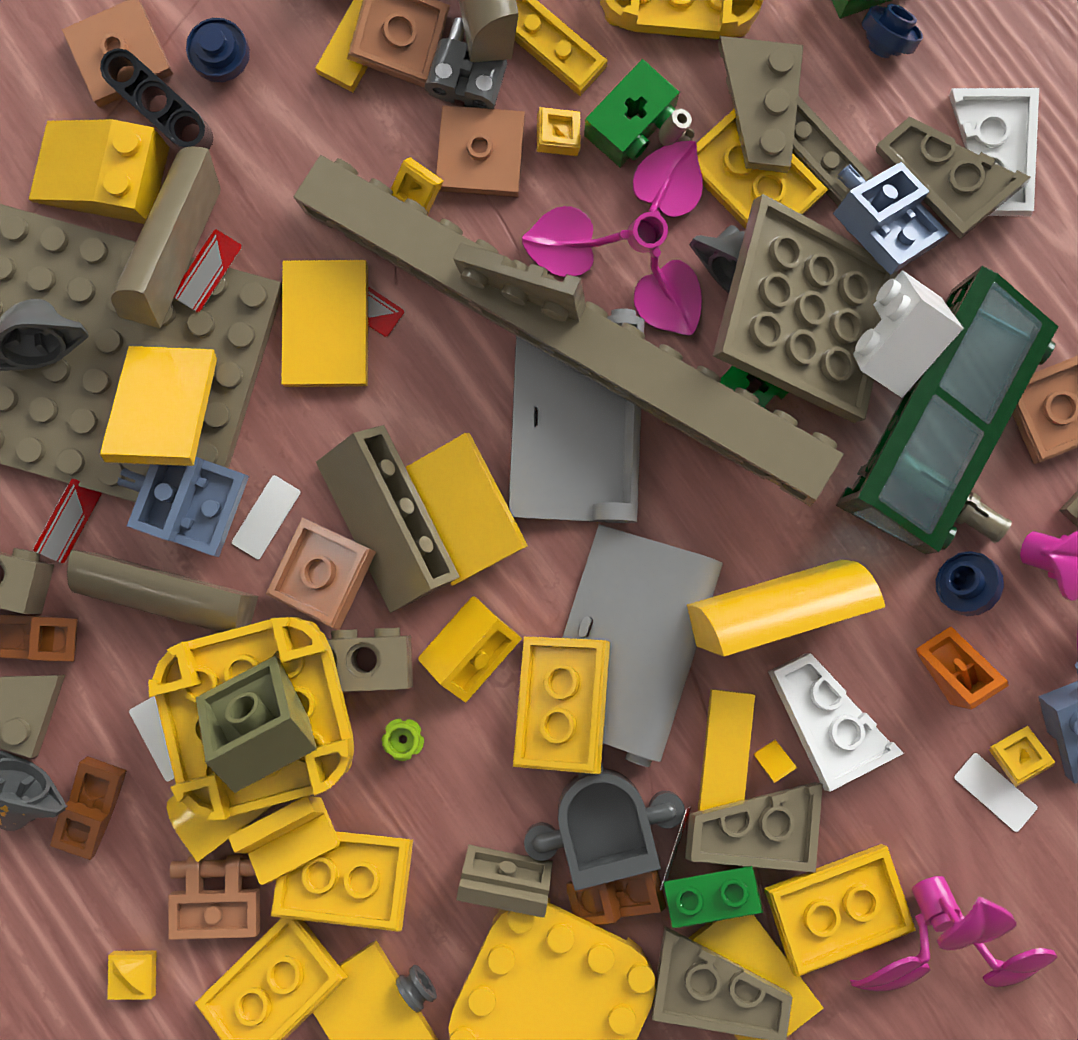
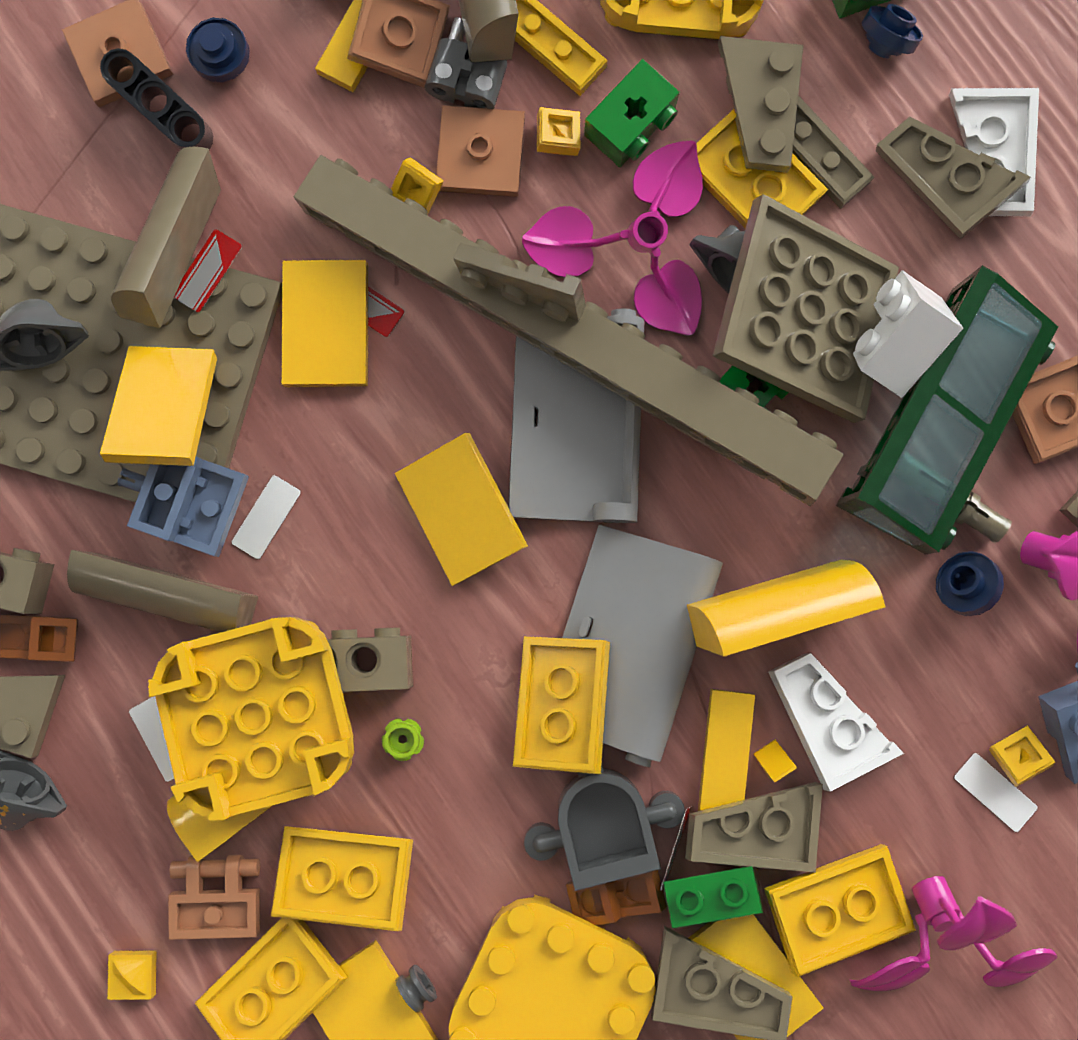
(67, 522): sticker -> none
(89, 808): dark orange slope -> none
(100, 168): yellow slope -> none
(253, 725): olive slope -> none
(287, 838): yellow panel -> none
(320, 573): nougat plate -> none
(387, 517): dark tan brick -> none
(468, 649): yellow panel -> none
(505, 881): dark tan plate -> none
(676, 128): dark tan arm -> none
(889, 216): sand blue plate -> none
(960, 670): orange slope -> none

